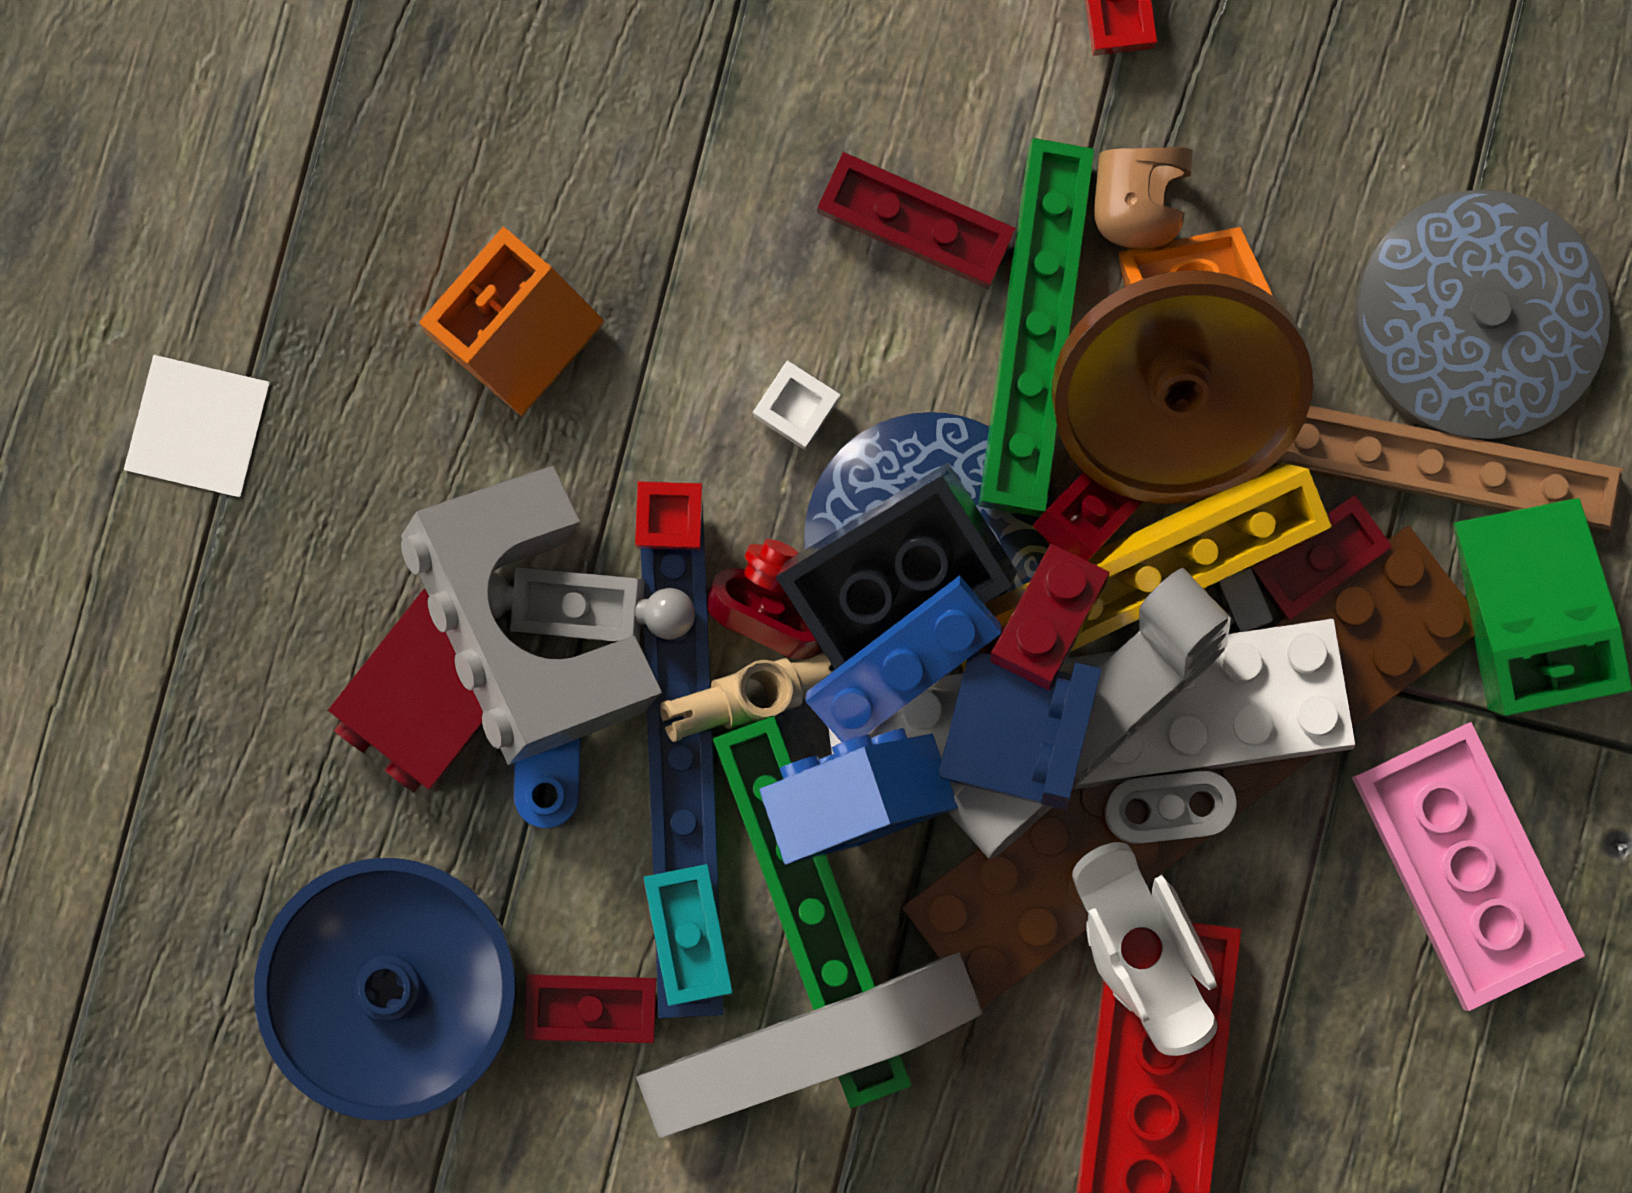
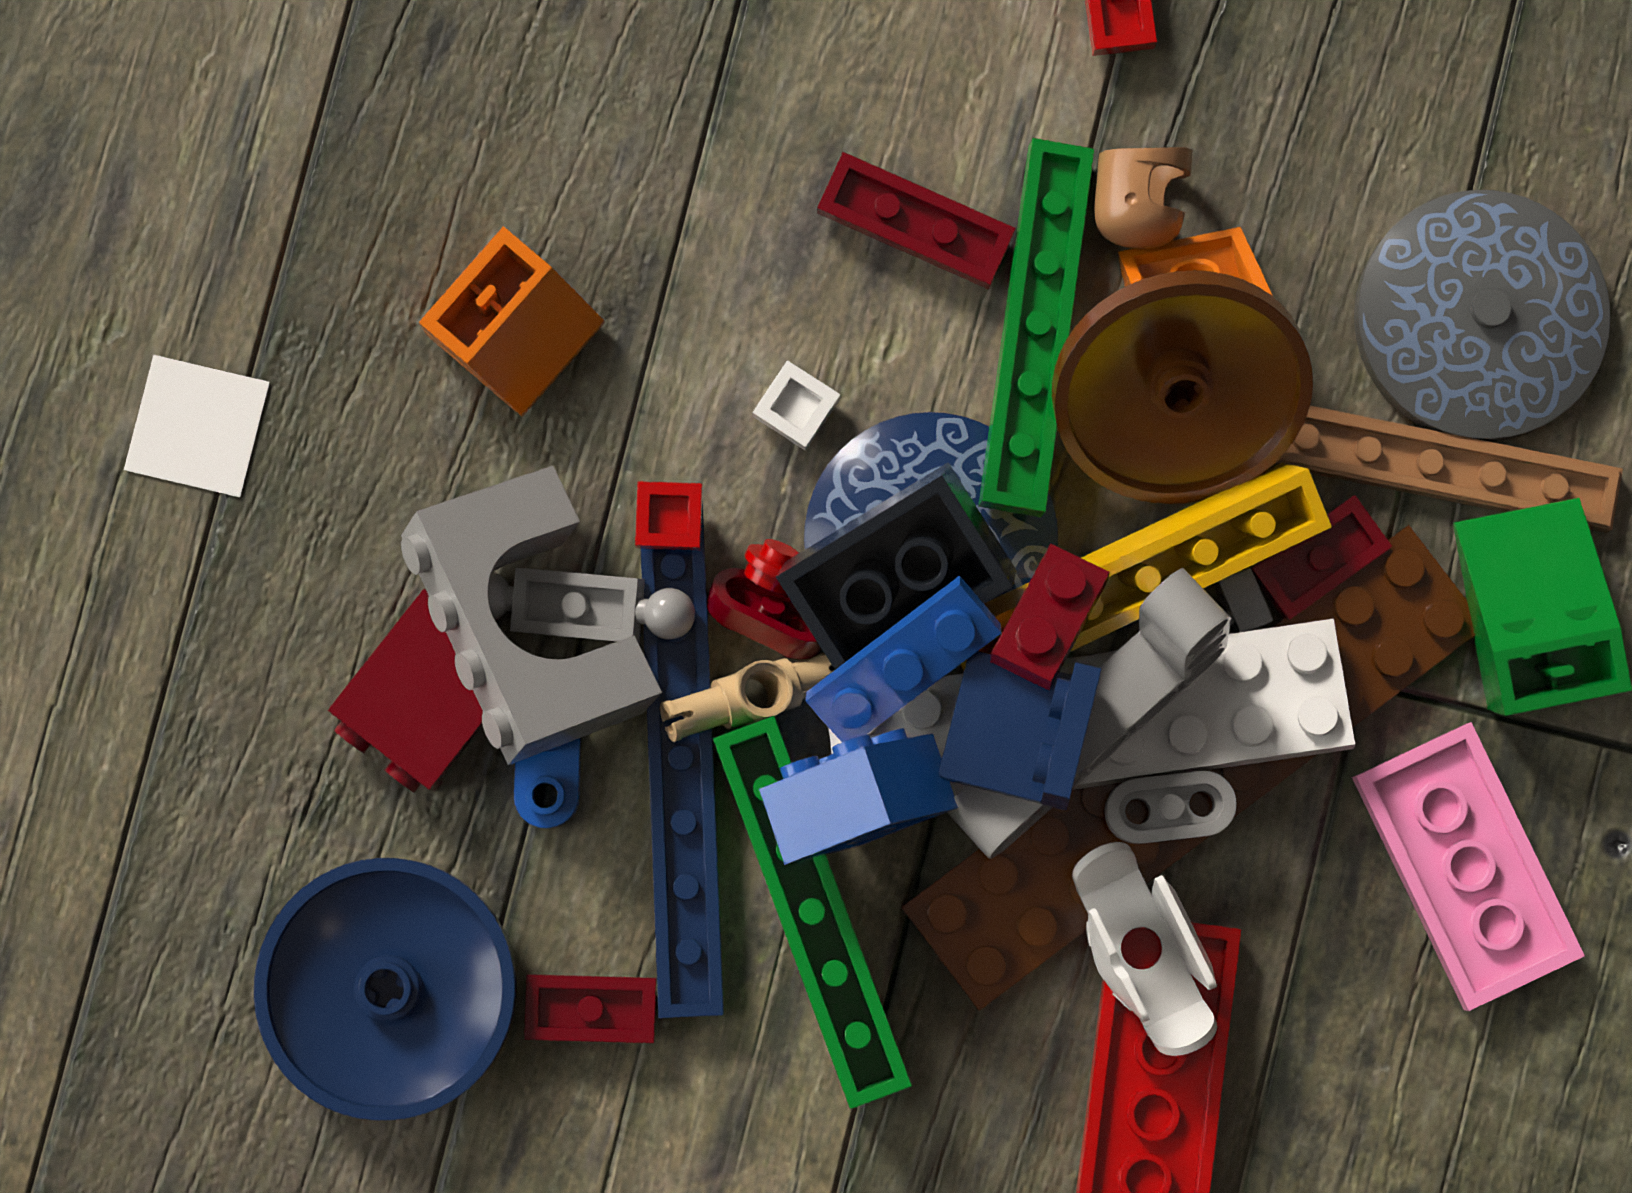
(688, 934): teal plate -> none
(811, 1047): light grey beam -> none
(1085, 517): dark red plate -> none

